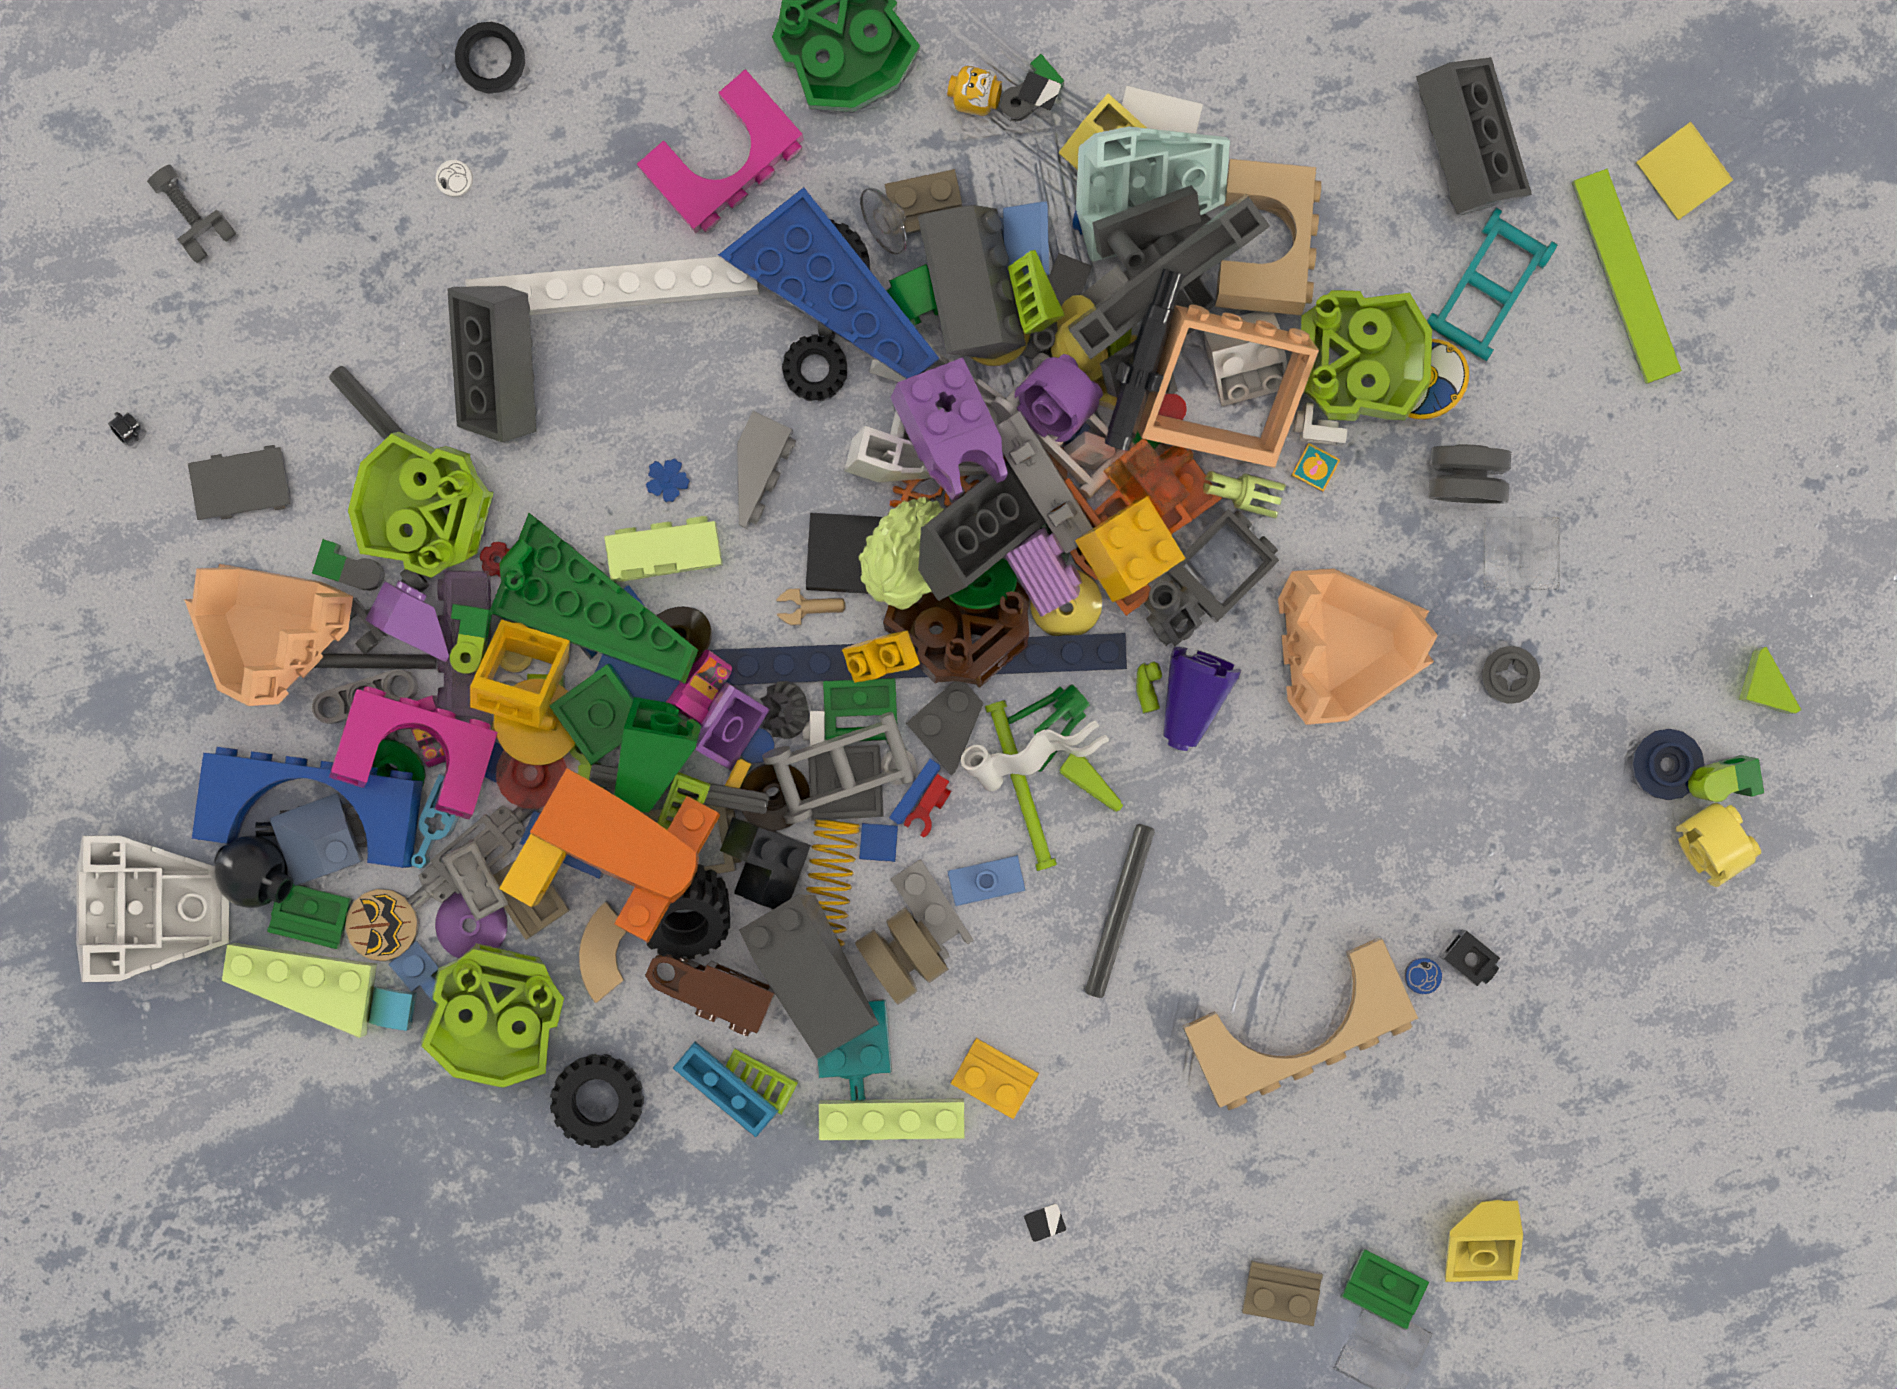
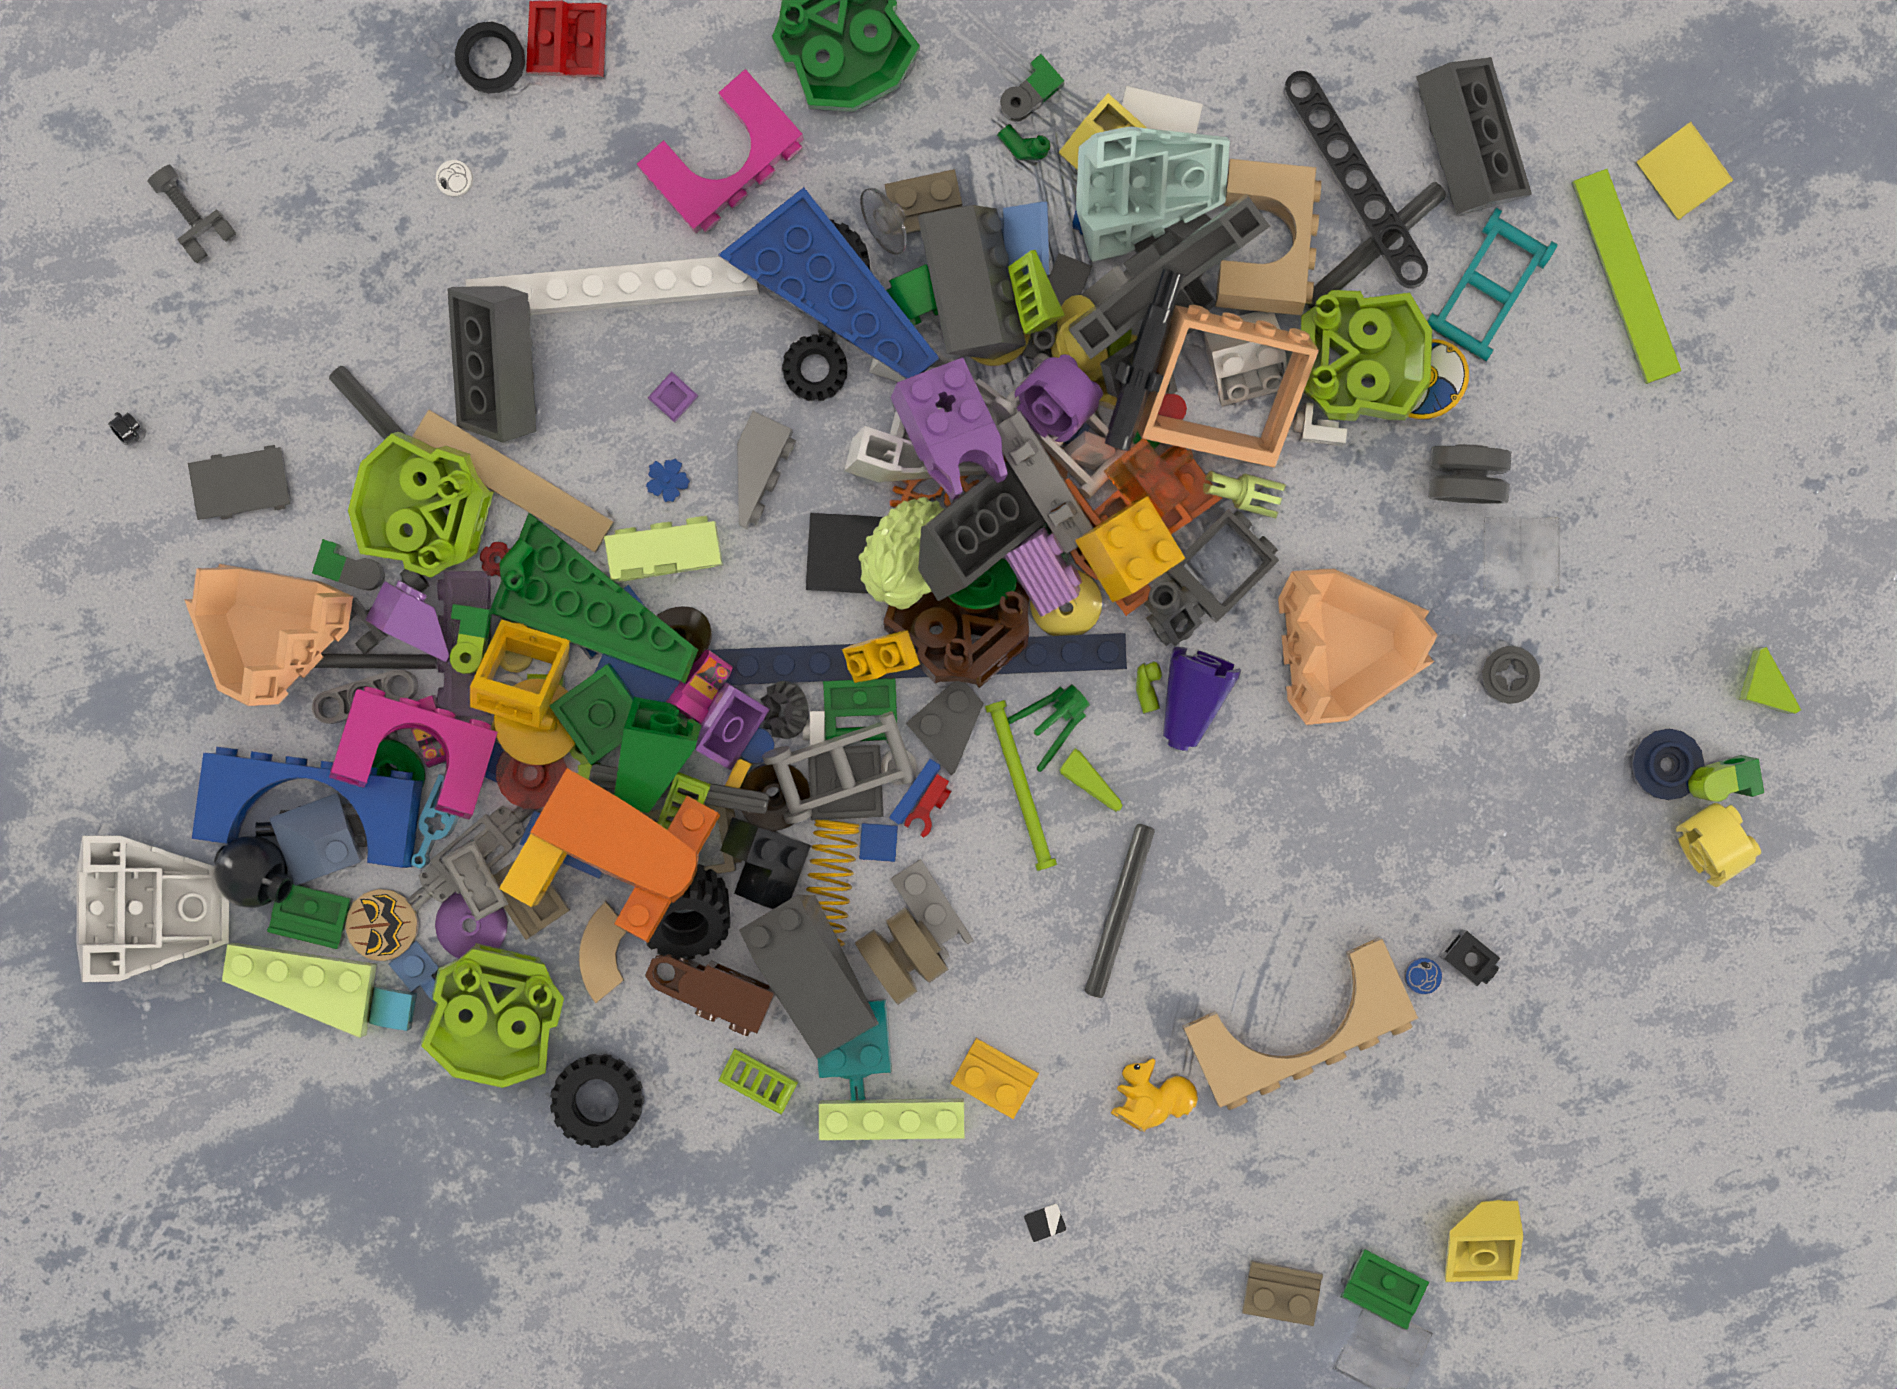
(519, 483): none -> tan tile
(566, 38): none -> red slope
(673, 397): none -> medium lavender tile
(725, 1089): dark azure slope -> none
(808, 606): tan bar -> none
(975, 90): yellow head -> none
(986, 880): medium blue plate -> none
(991, 768): white flag -> none
(1024, 148): none -> green arm
(1039, 91): black sticker -> none
(1145, 222): dark grey piece -> none
(1149, 1105): none -> yellow animal
(1315, 467): tile -> none
(1354, 161): none -> black beam
(1368, 252): none -> dark grey axle

